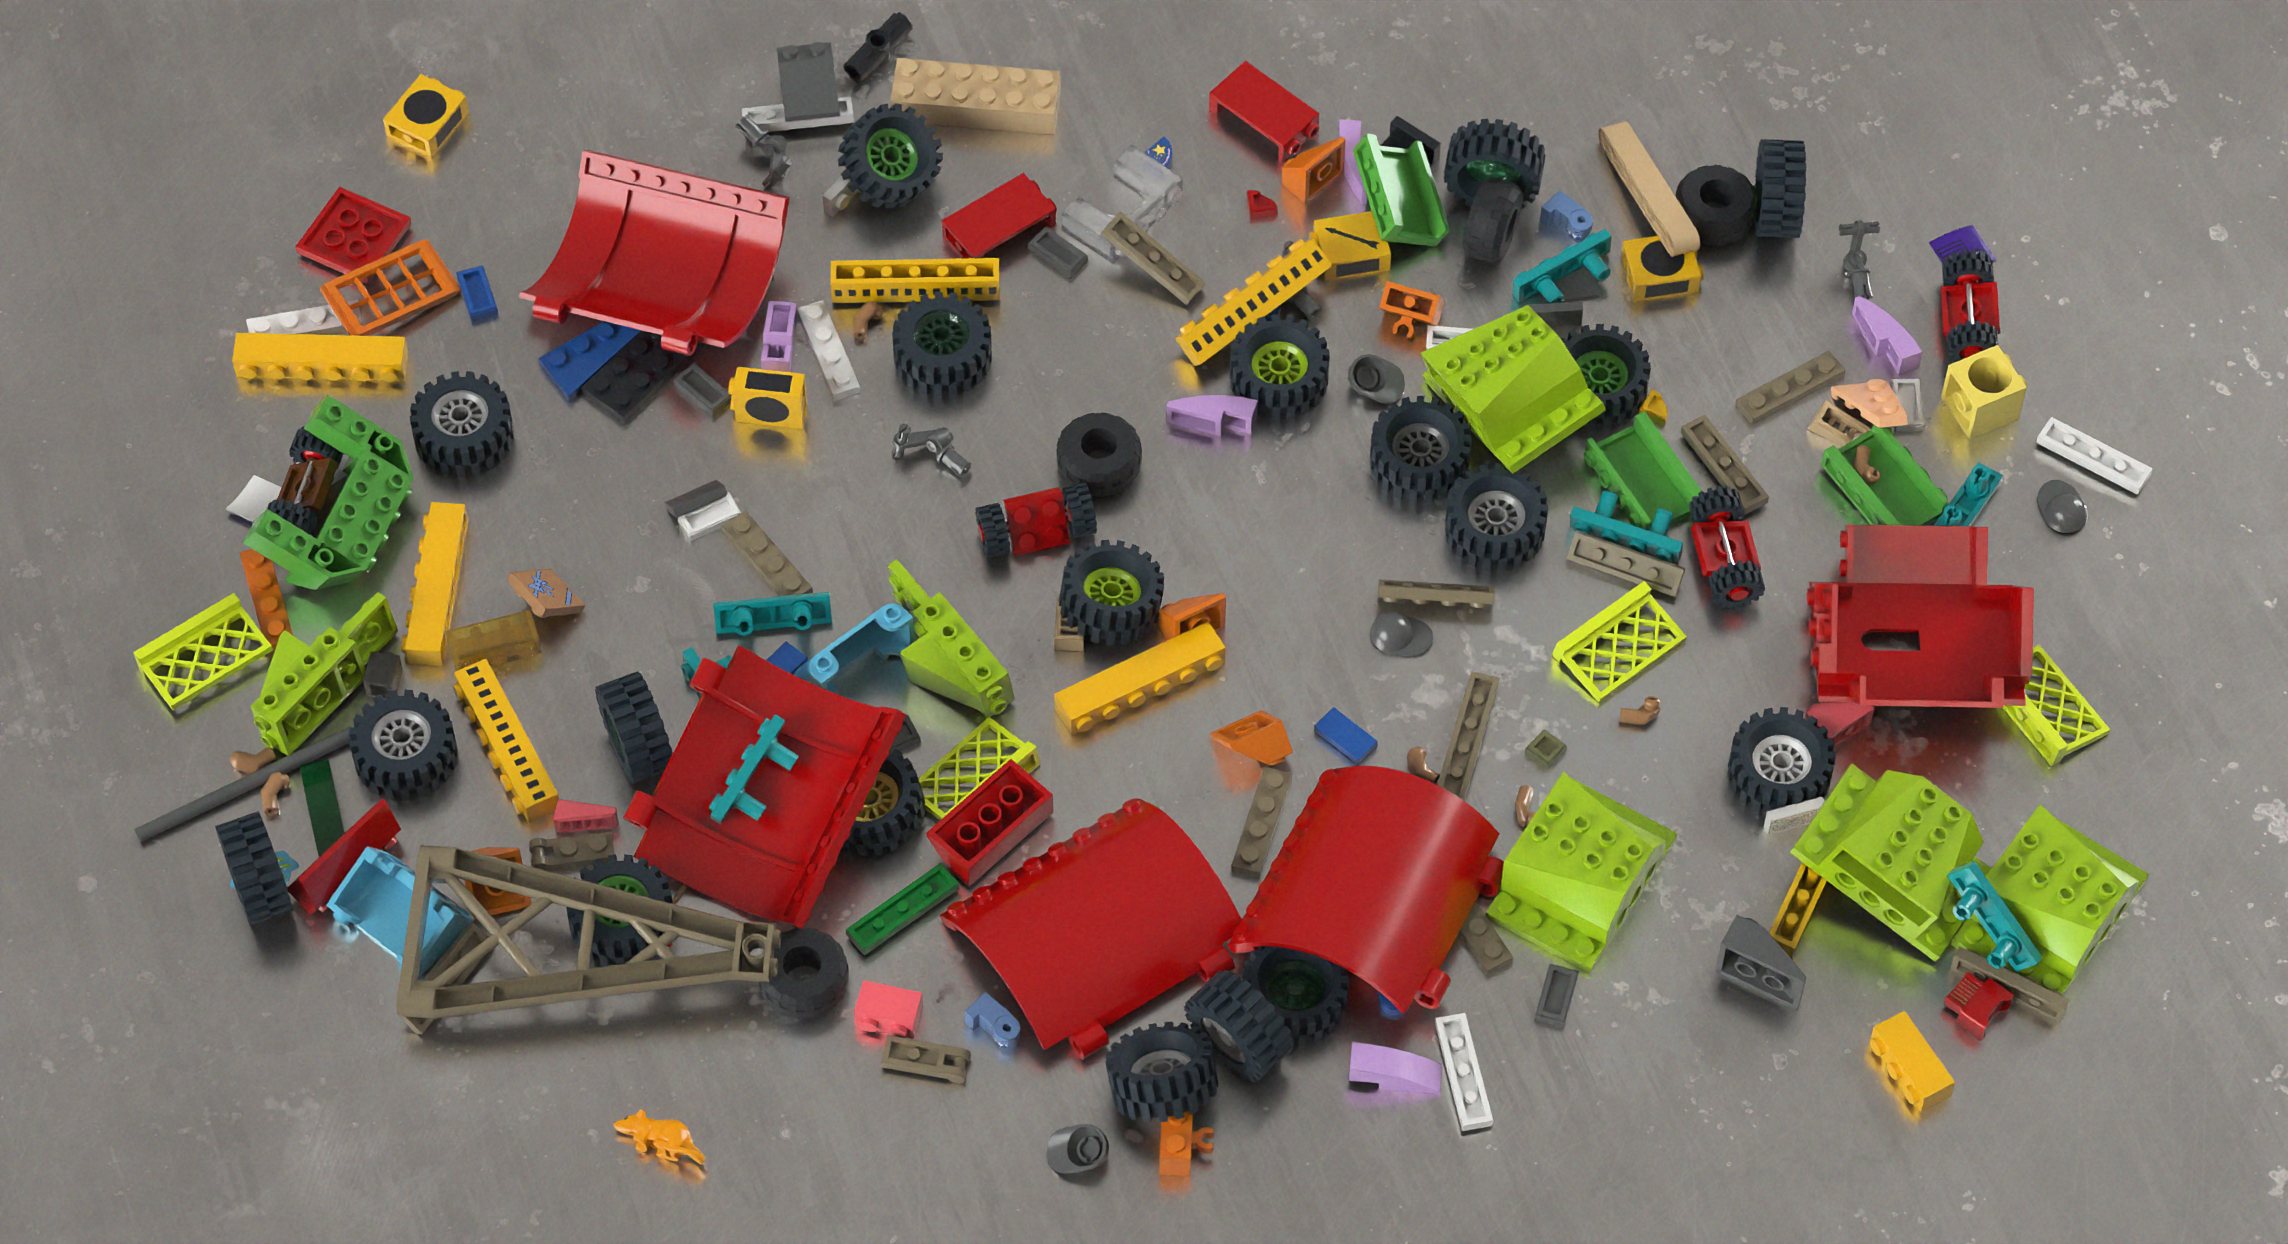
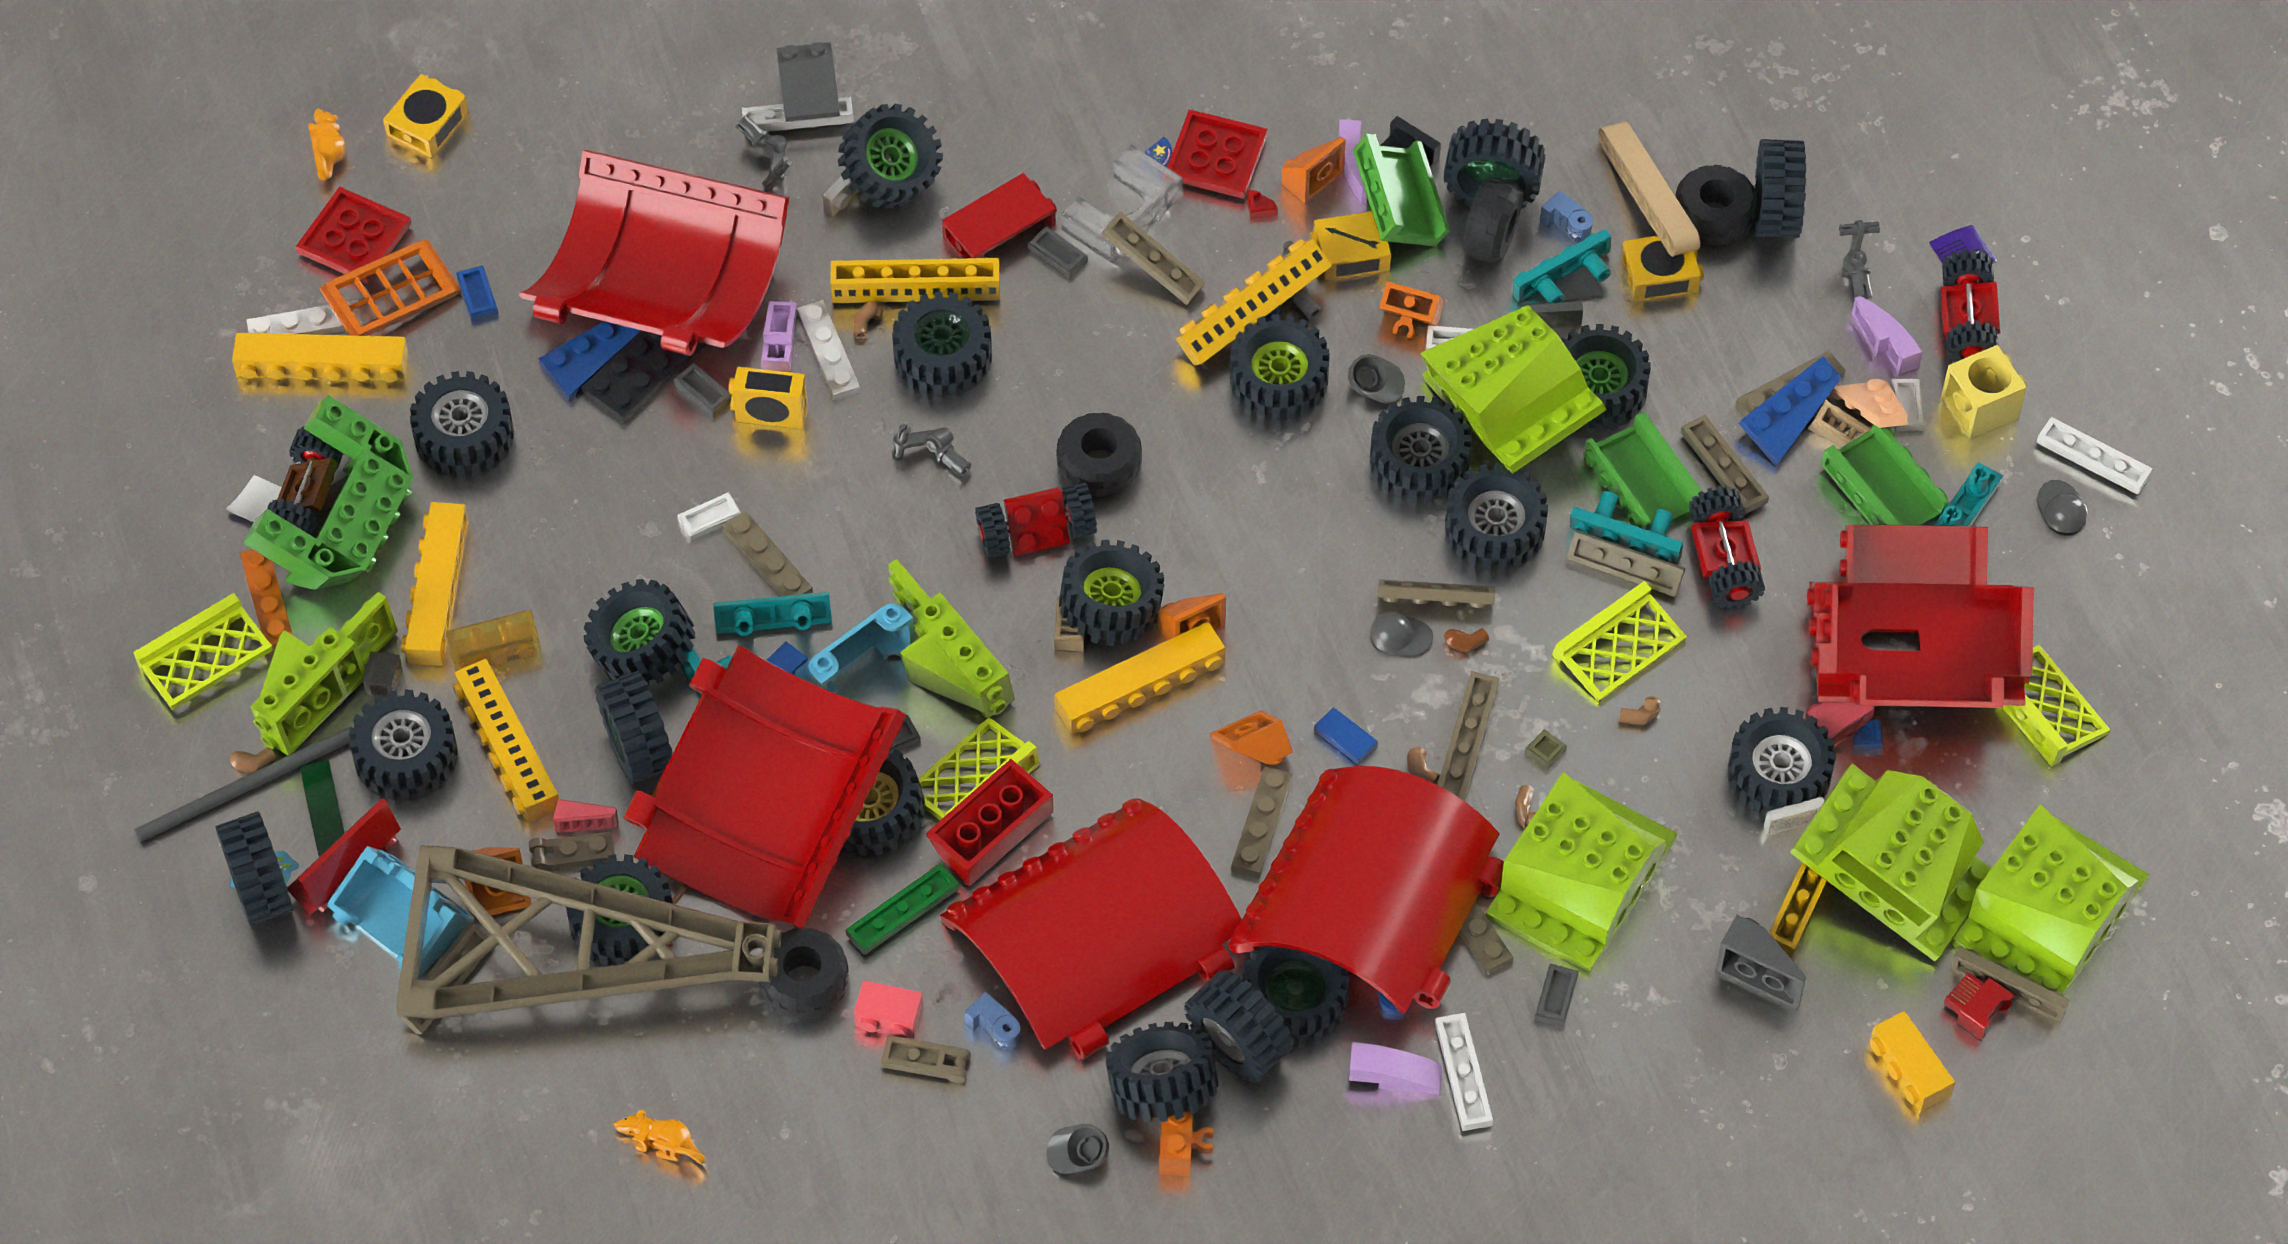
(270, 789): medium nougat arm -> none
(326, 143): none -> light orange animal
(545, 592): medium nougat tile -> none
(639, 631): none -> black wheel
(696, 498): dark grey tile -> none
(735, 794): teal plate -> none
(878, 47): black piece -> none
(978, 95): tan brick -> none
(1213, 413): lavender slope -> none
(1217, 153): none -> red plate
(1266, 108): red panel -> none
(1465, 642): none -> dark orange arm
(1655, 407): yellow tile -> none
(1788, 411): none -> blue wing
(1863, 468): medium nougat arm -> none
(1869, 736): none -> blue tile
(1983, 901): teal plate -> none

